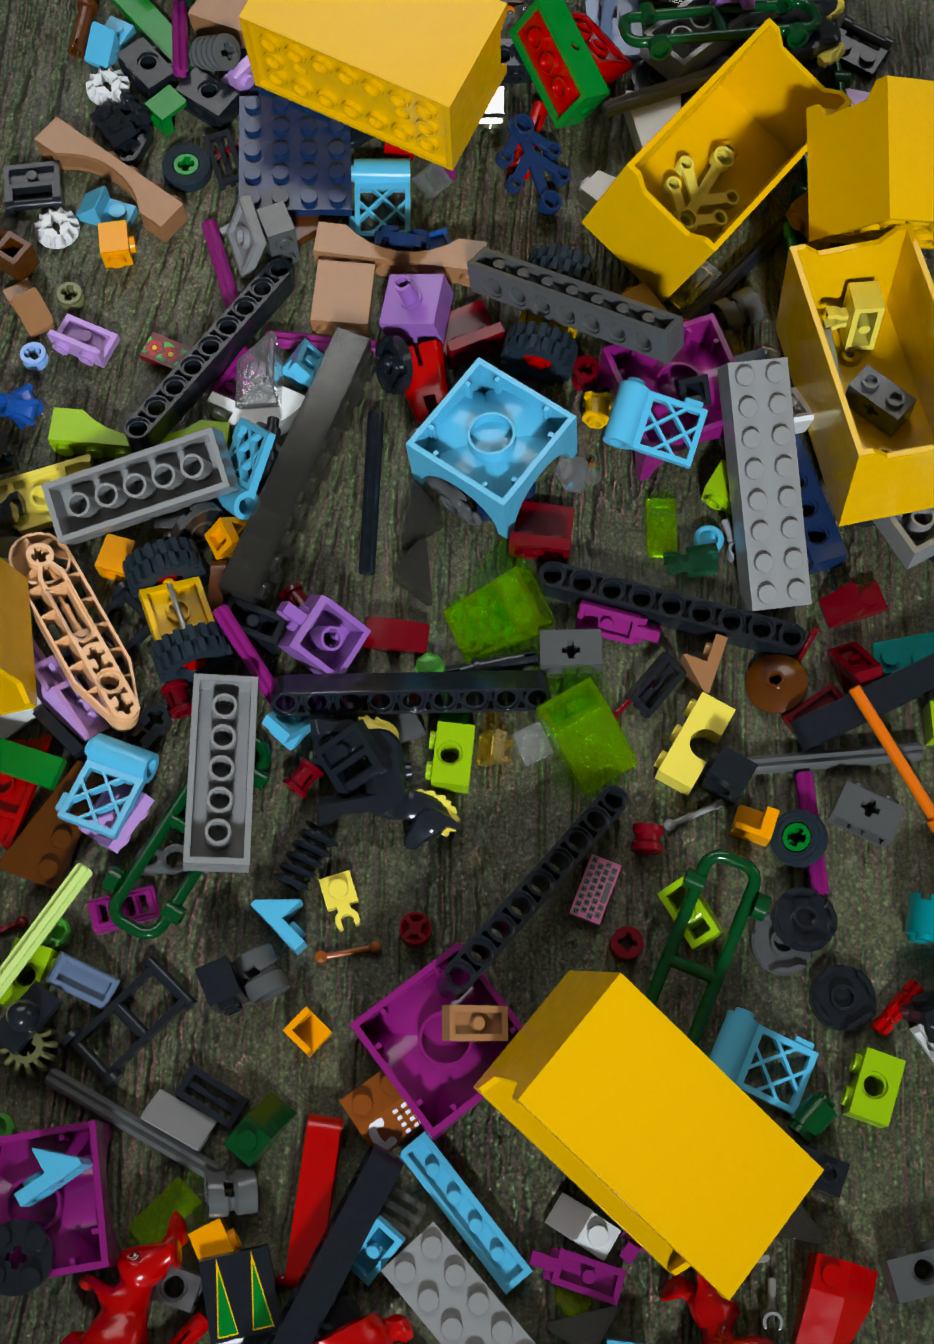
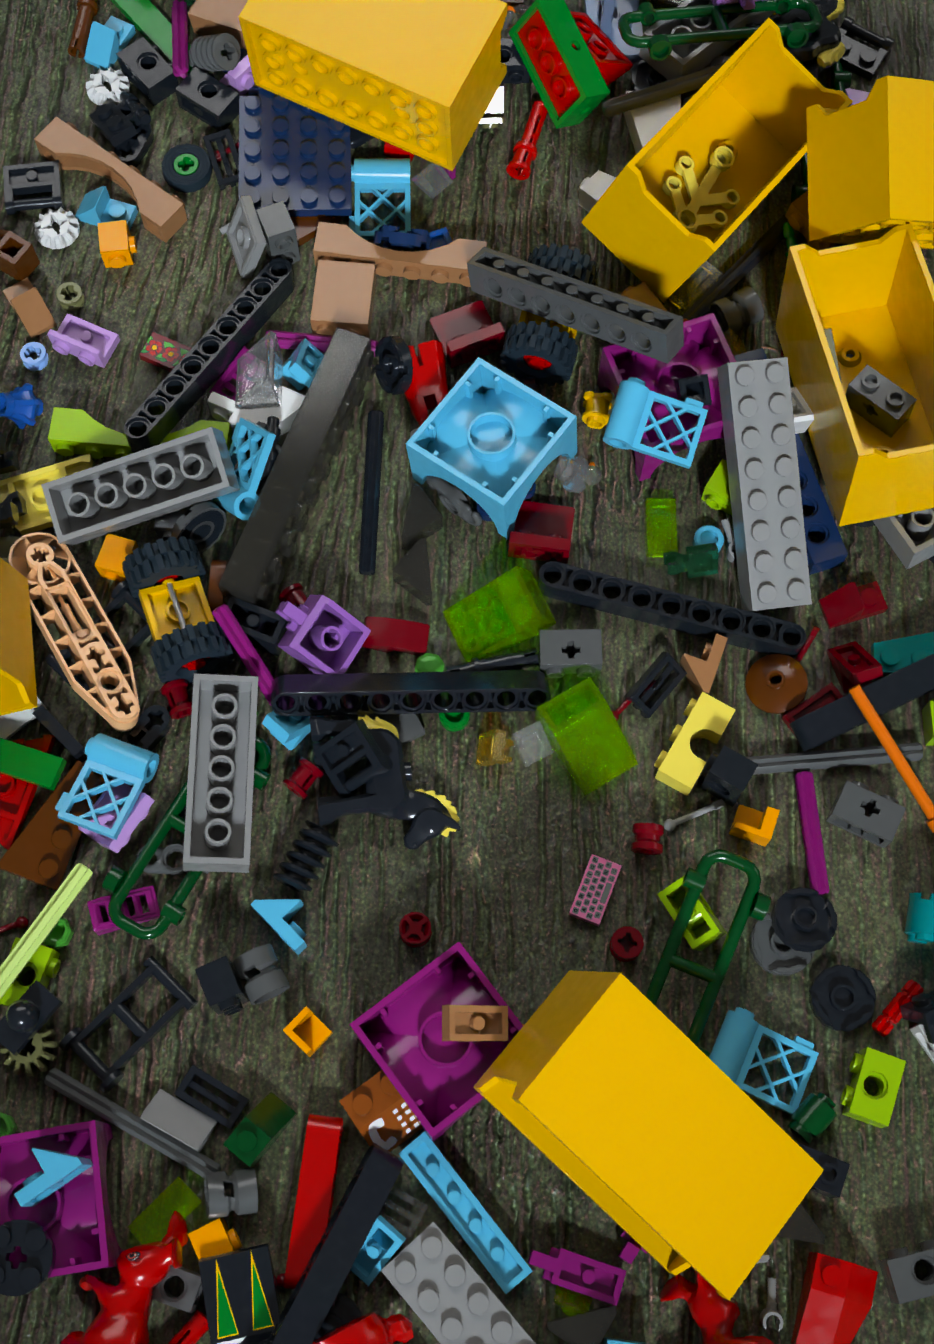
(60, 698): lavender slope -> none
(82, 980): sand blue tile -> none
(163, 107): green panel -> none
(220, 261): magenta axle -> none
(224, 536): light orange panel -> none
(322, 957): dark orange hinge -> none
(339, 895): light yellow plate -> none
(416, 307): medium lavender brick -> none
(451, 738): lime brick -> none
(522, 131): dark blue plant -> none
(528, 899): black beam -> none
(582, 1226): white slope -> none
(585, 373): dark red bush -> none
(617, 623): magenta hinge -> none
(804, 853): black bush -> none
(859, 316): light yellow brick -> none

